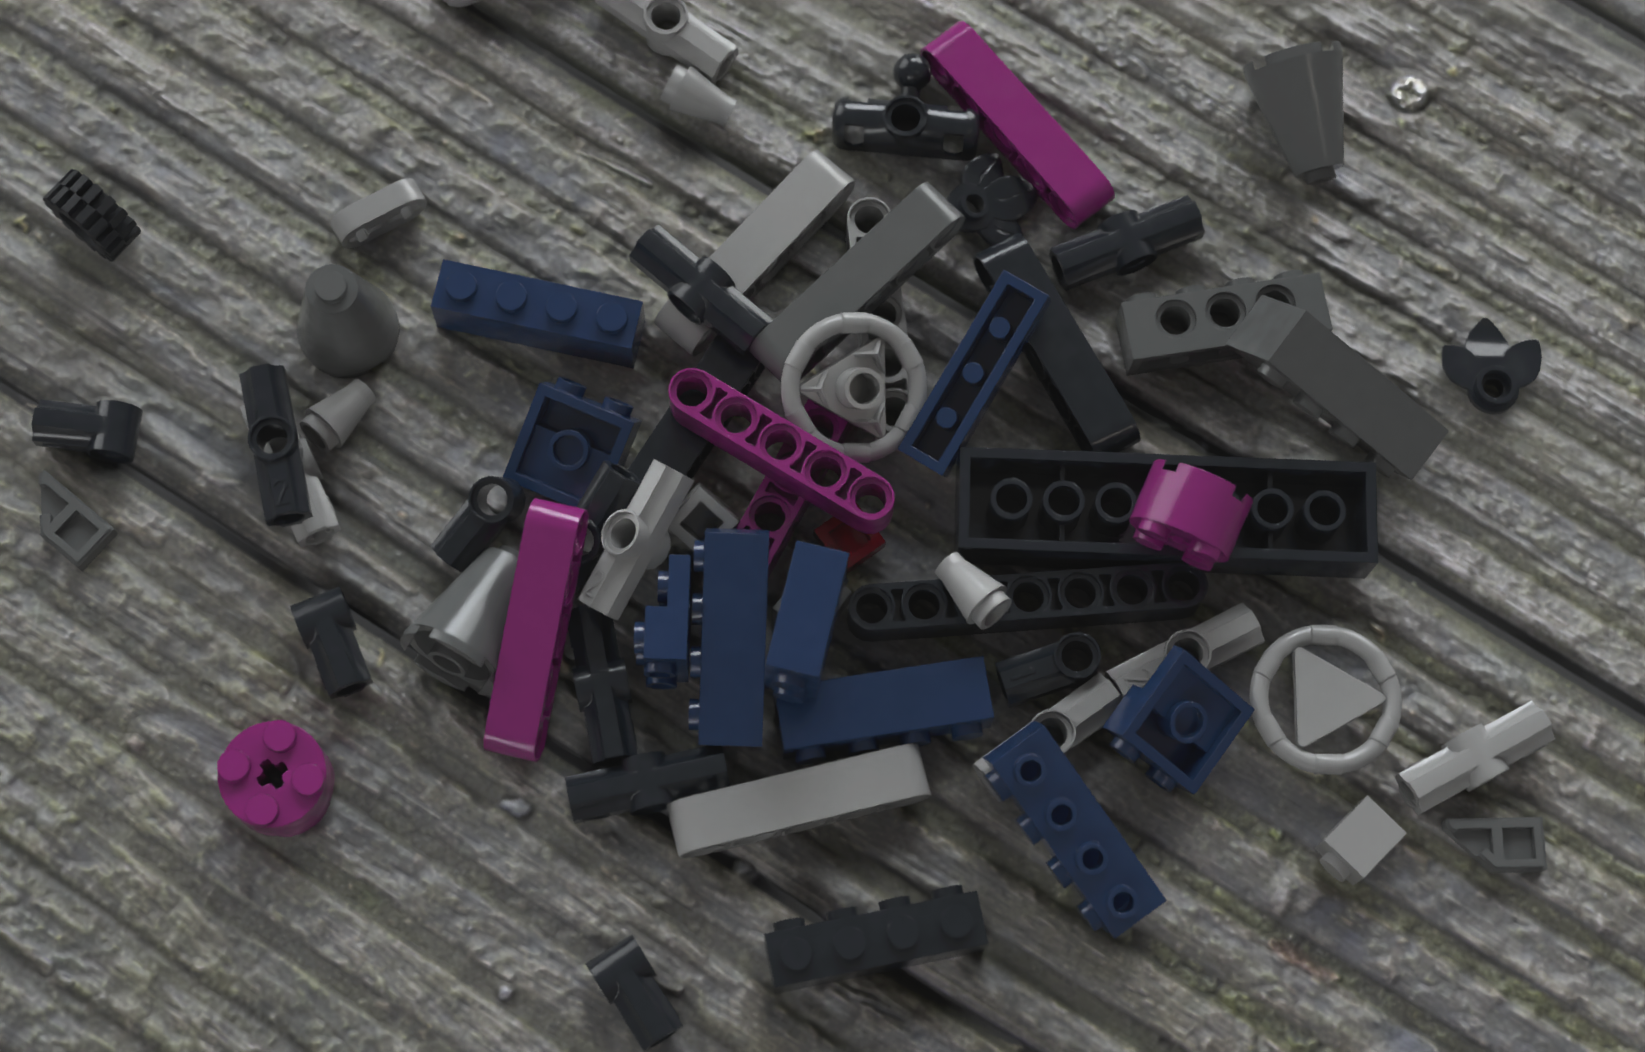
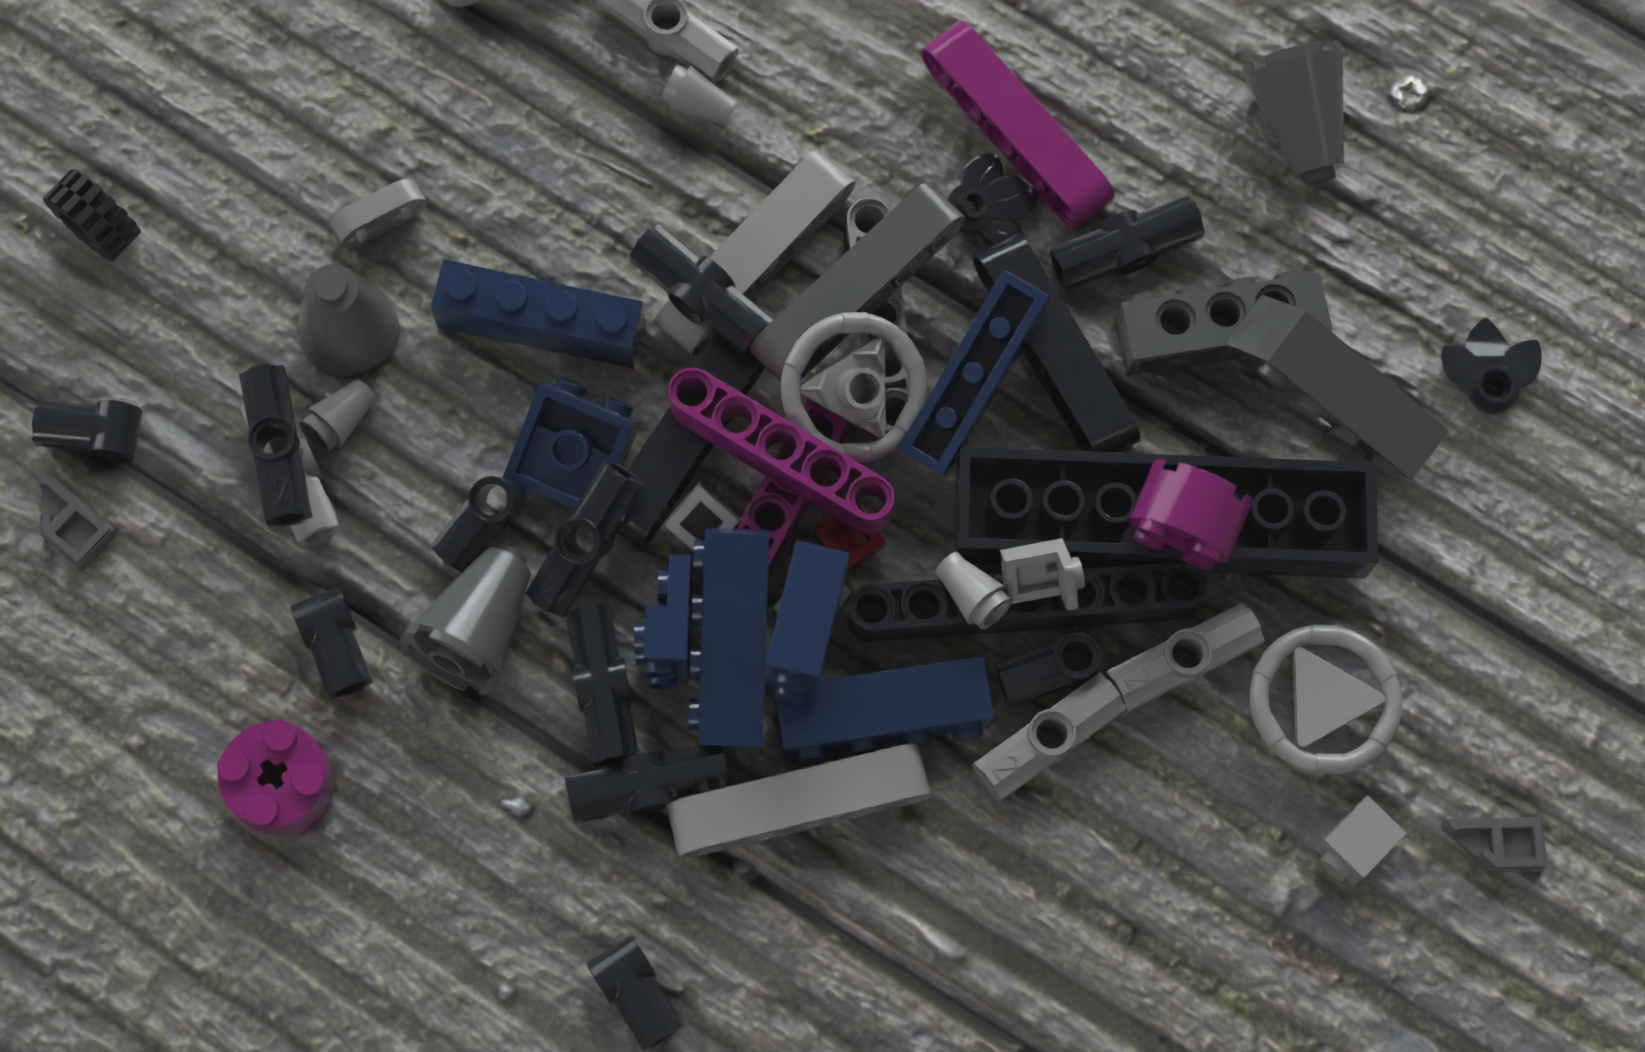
(535, 629): magenta beam -> none
(635, 539): light grey piece -> none
(875, 941): black brick -> none
(933, 121): black piece -> none
(1042, 572): none -> light grey bracket
(1073, 829): dark blue brick -> none
(1178, 722): dark blue plate -> none
(1474, 757): light grey piece -> none

